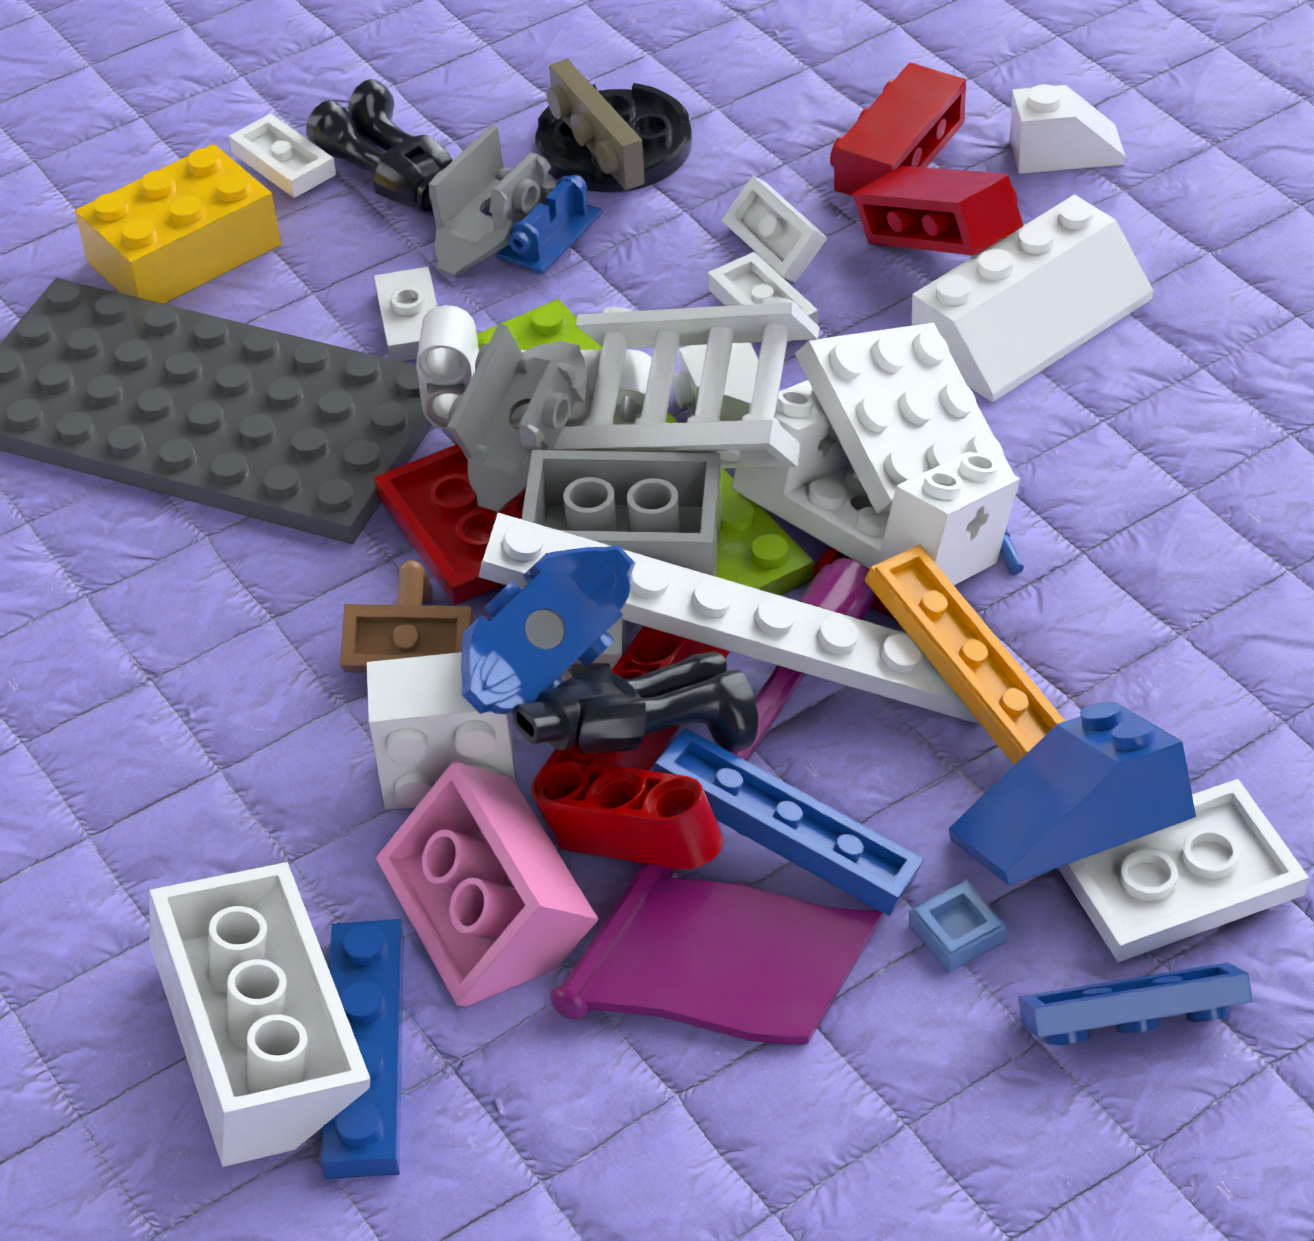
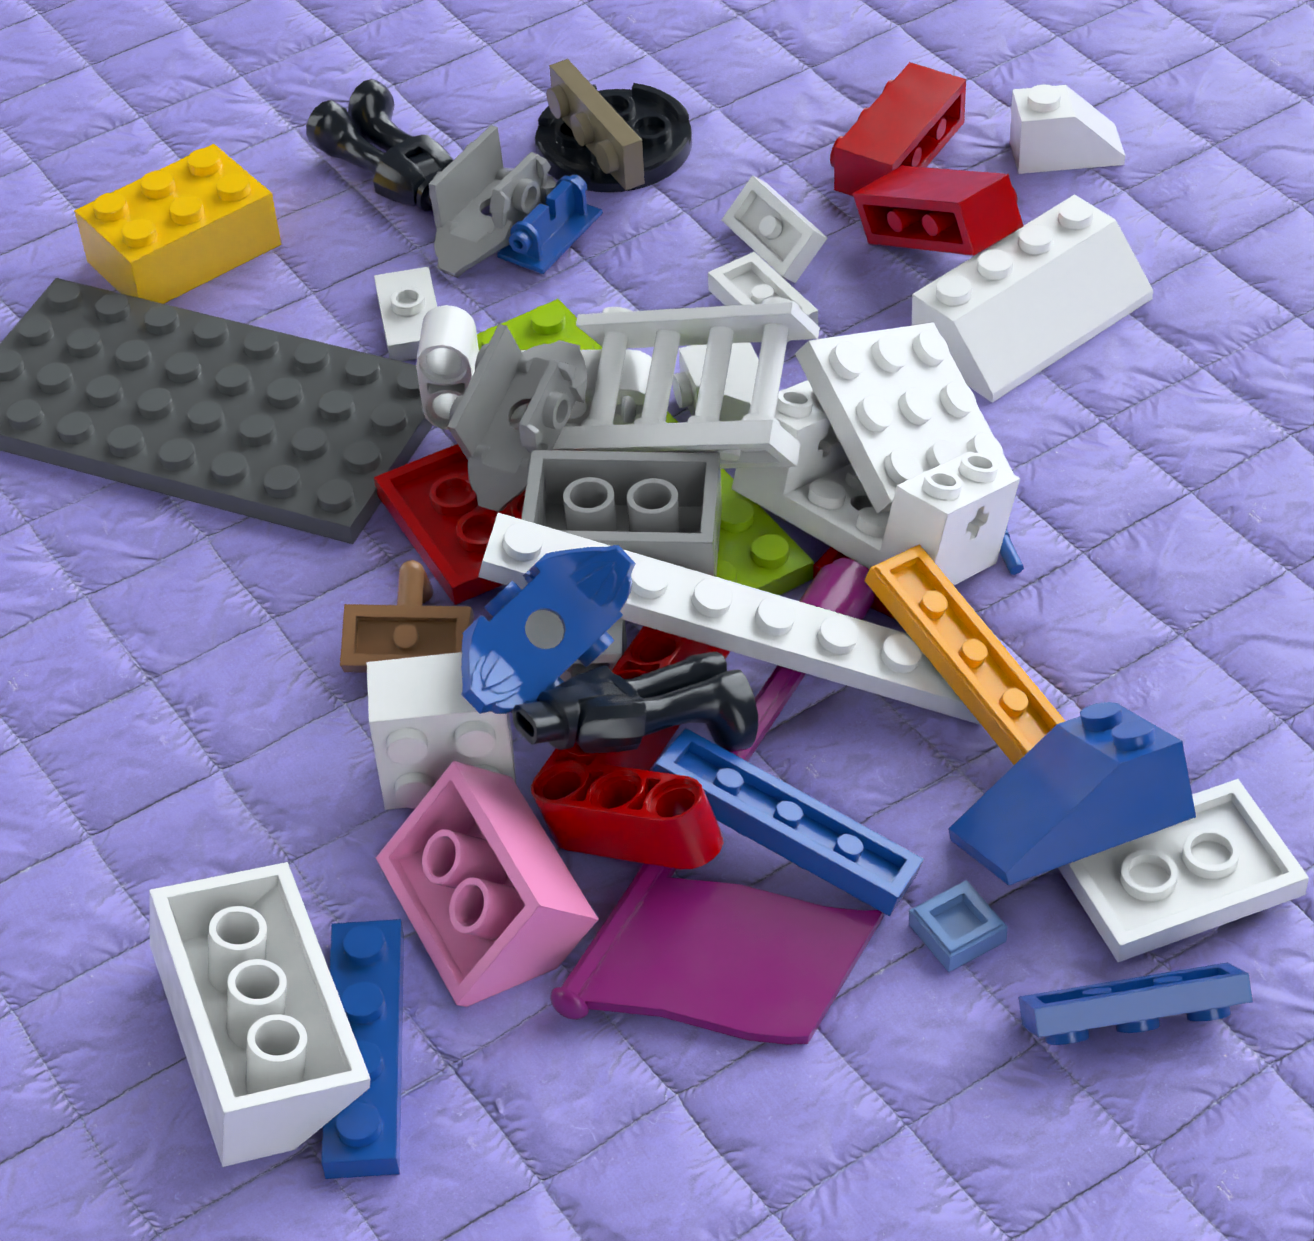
(282, 155): white plate -> none

